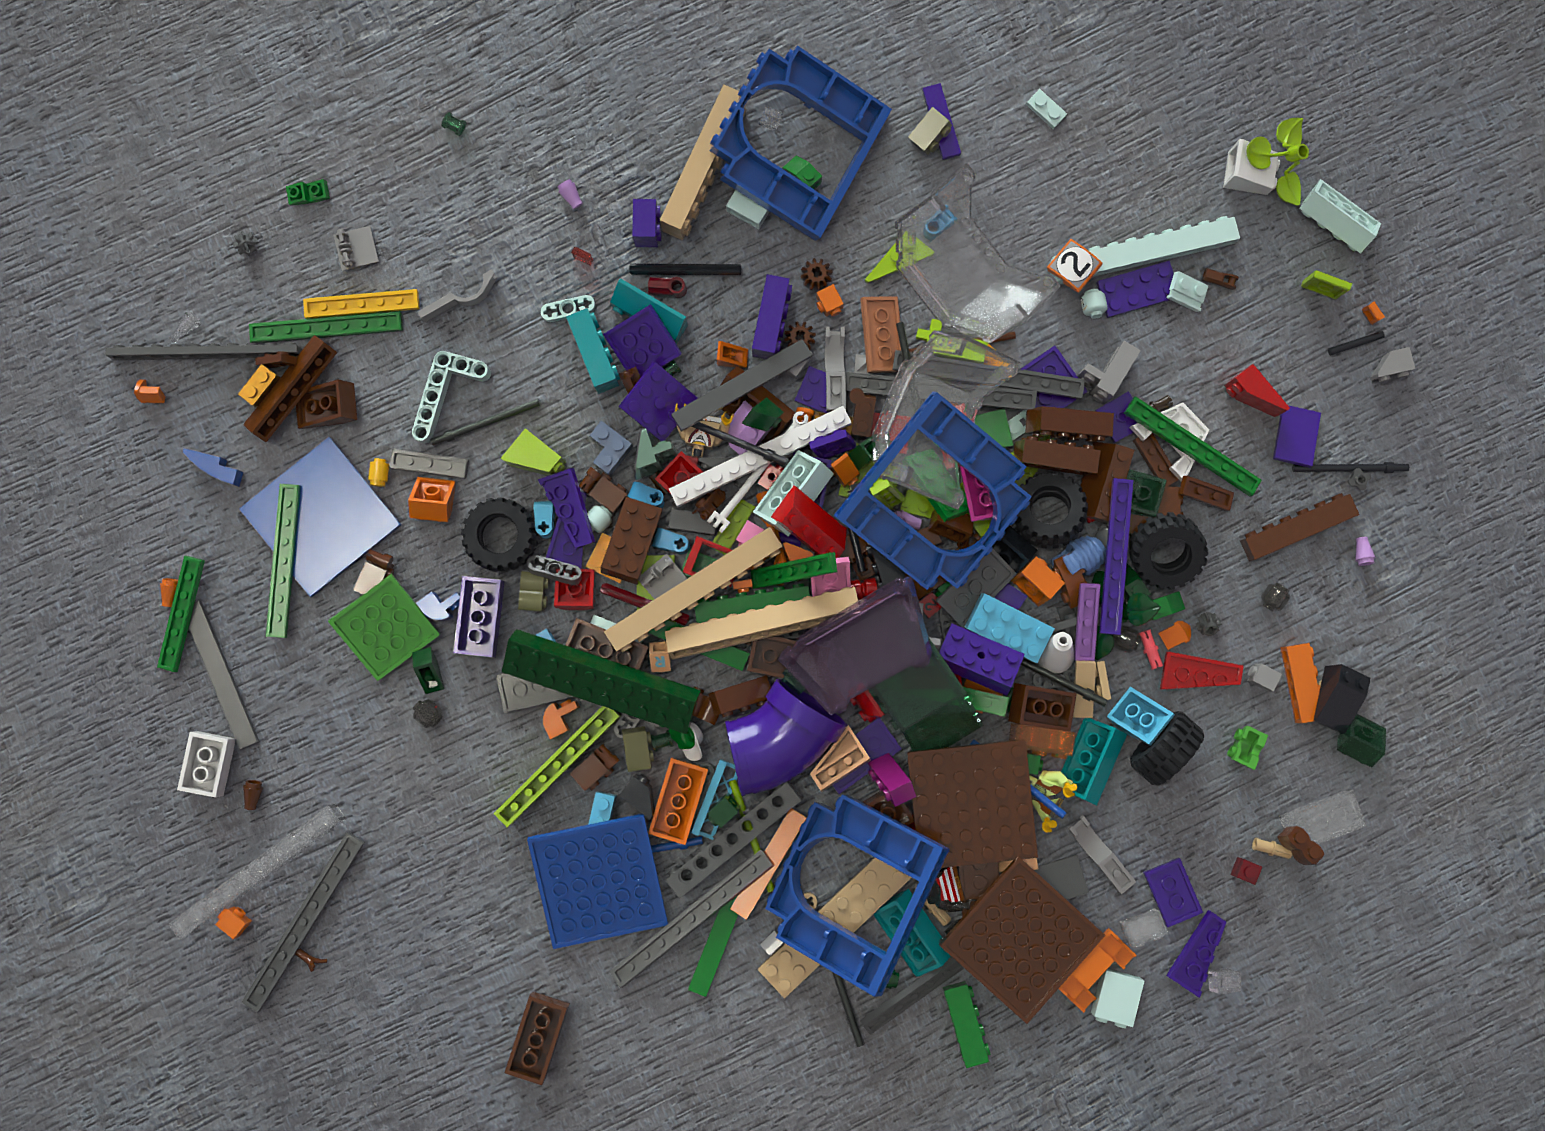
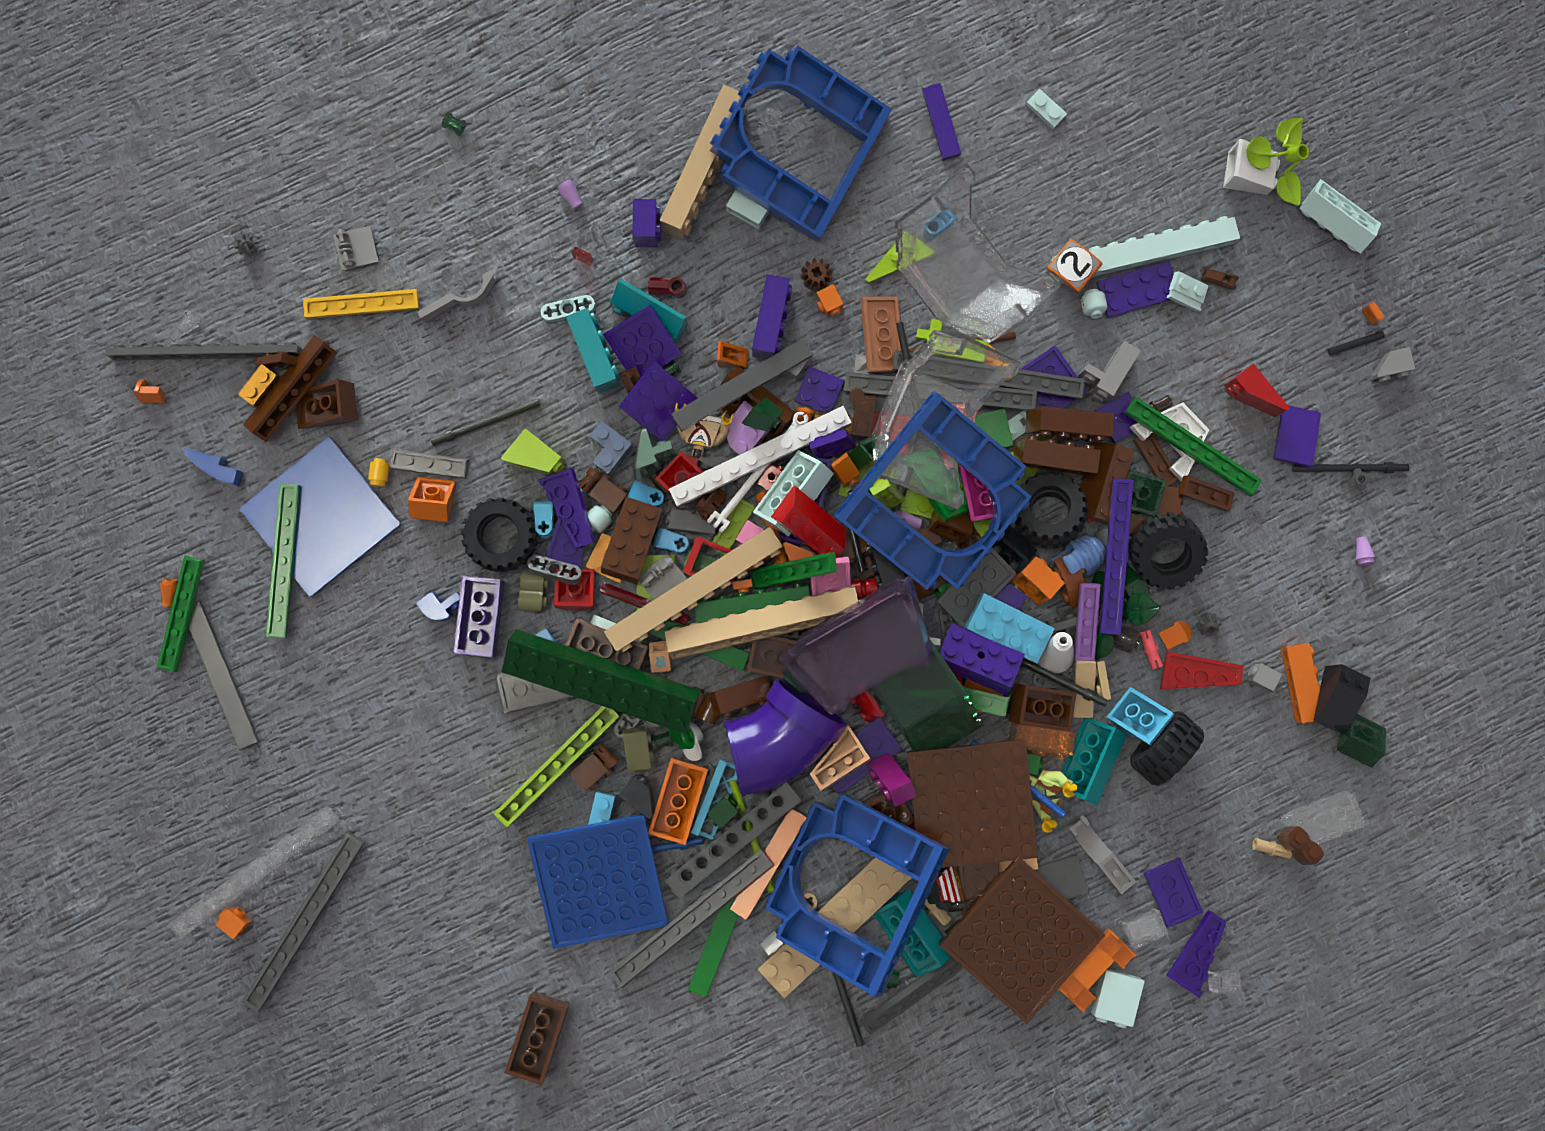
(206, 764): white brick -> none
(252, 792): reddish brown cone -> none
(307, 193): green slope -> none
(309, 960): reddish brown bar -> none
(325, 327): green tile -> none
(374, 571): hinge -> none
(384, 627): bright green plate -> none
(427, 670): dark green slope -> none
(427, 713): clear smoke head -> none
(431, 387): light aqua beam -> none
(553, 718): orange brick -> none
(685, 269): black axle -> none
(768, 454): black bar -> none
(800, 330): reddish brown gear -> none
(803, 171): green slope -> none
(835, 369): light grey piece -> none
(930, 131): brick -> none
(930, 605): red tile -> none
(965, 1024): green brick -> none
(1169, 605): green slope -> none
(1246, 870): dark red brick -> none
(1247, 746): bright green cylinder -> none
(1275, 597): clear smoke head -> none
(1299, 527): reddish brown brick -> none
(1326, 284): lime tile -> none

